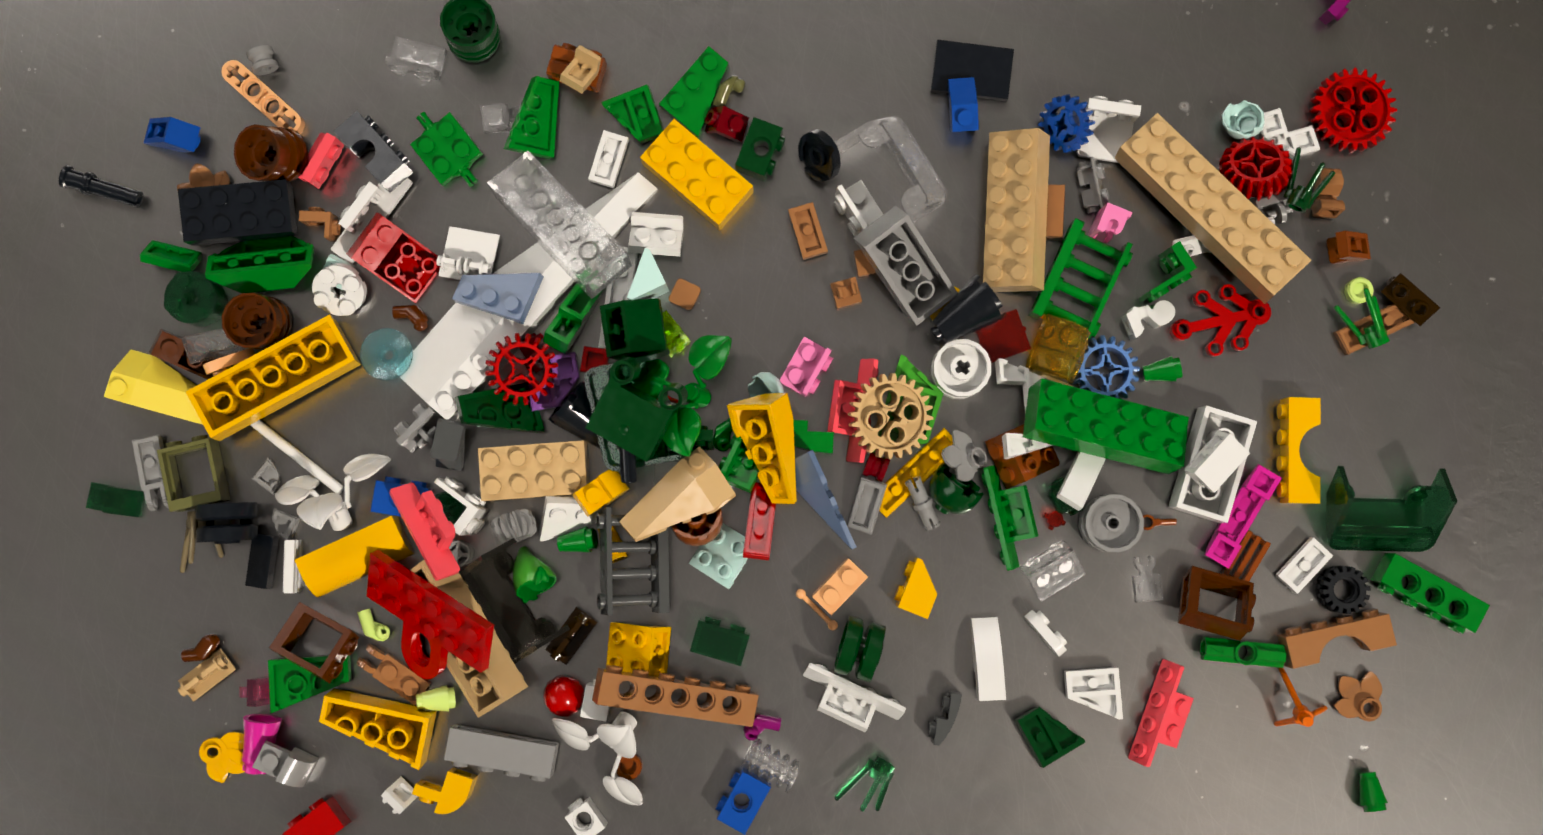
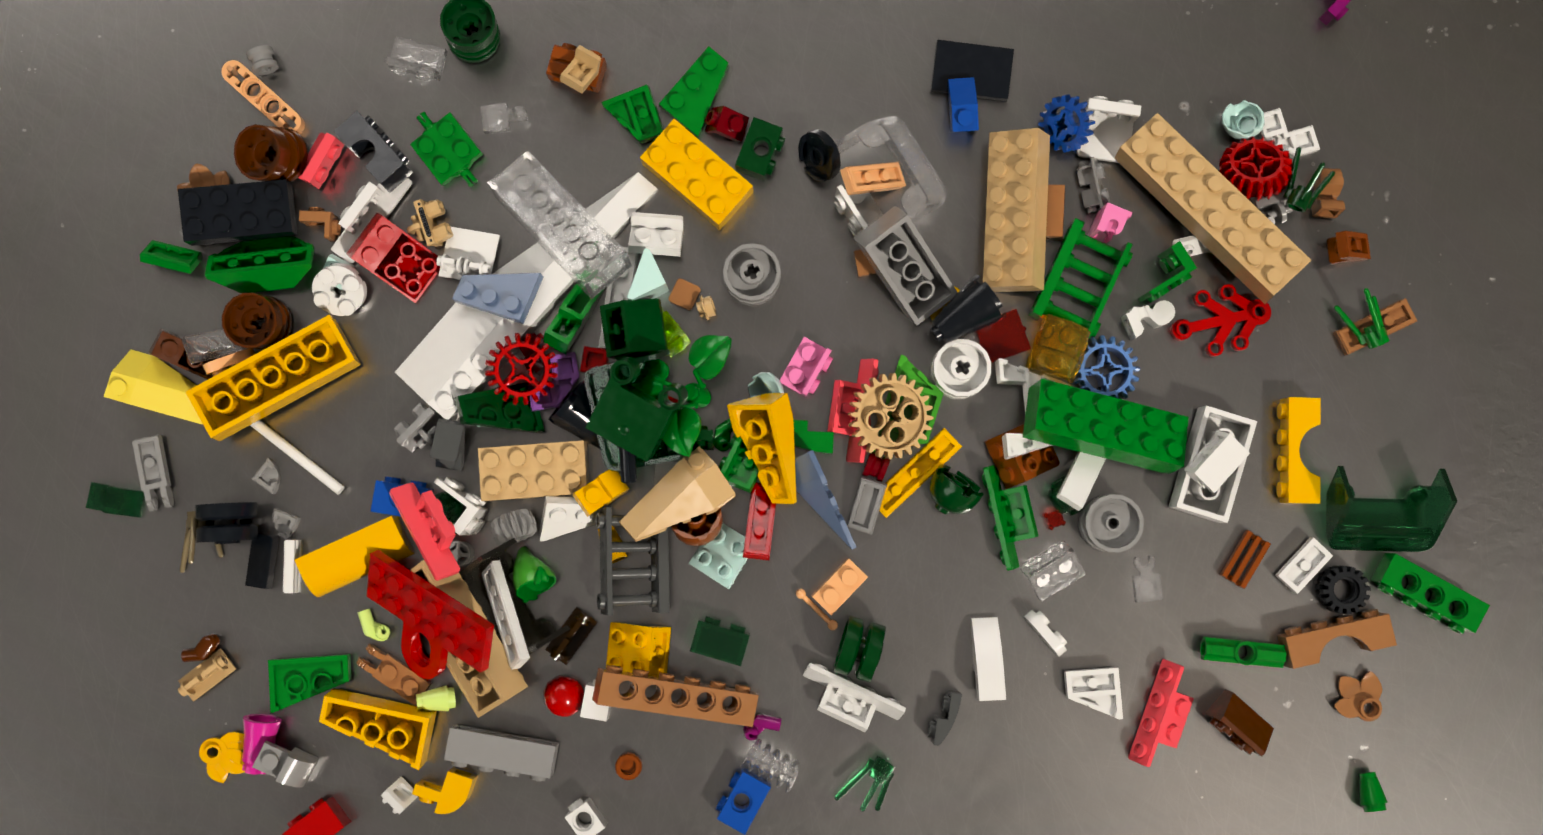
(89, 183): black pin -> none
(171, 478): olive window -> none
(172, 134): blue slope -> none
(181, 295): clear green brick -> none
(256, 692): clear pink tile -> none
(295, 628): reddish brown window -> none
(330, 506): white plant -> none
(374, 350): clear light blue dish -> none
(413, 313): reddish brown arm -> none
(426, 226): none -> tan hips
(505, 615): none -> white tile
(536, 120): green wing -> none
(578, 541): green cone -> none
(608, 159): white plate -> none
(618, 737): white plant -> none
(706, 307): none -> tan plate
(726, 88): olive arm -> none
(749, 259): none -> light grey wheel
(807, 231): medium nougat plate -> none
(846, 293): medium nougat tile -> none
(872, 178): none -> light nougat tile
(918, 591): yellow slope -> none
(922, 503): light grey pin -> none
(964, 456): light grey plate -> none
(1046, 736): dark green wing -> none
(1157, 522): dark orange hand -> none
(1163, 370): green cone -> none
(1222, 584): reddish brown window -> none
(1241, 722): none -> reddish brown slope
(1247, 503): dark pink slope -> none
(1301, 713): orange plant -> none
(1354, 290): yellowish green tile -> none
(1376, 112): red gear -> none
(1410, 299): dark brown hinge -> none

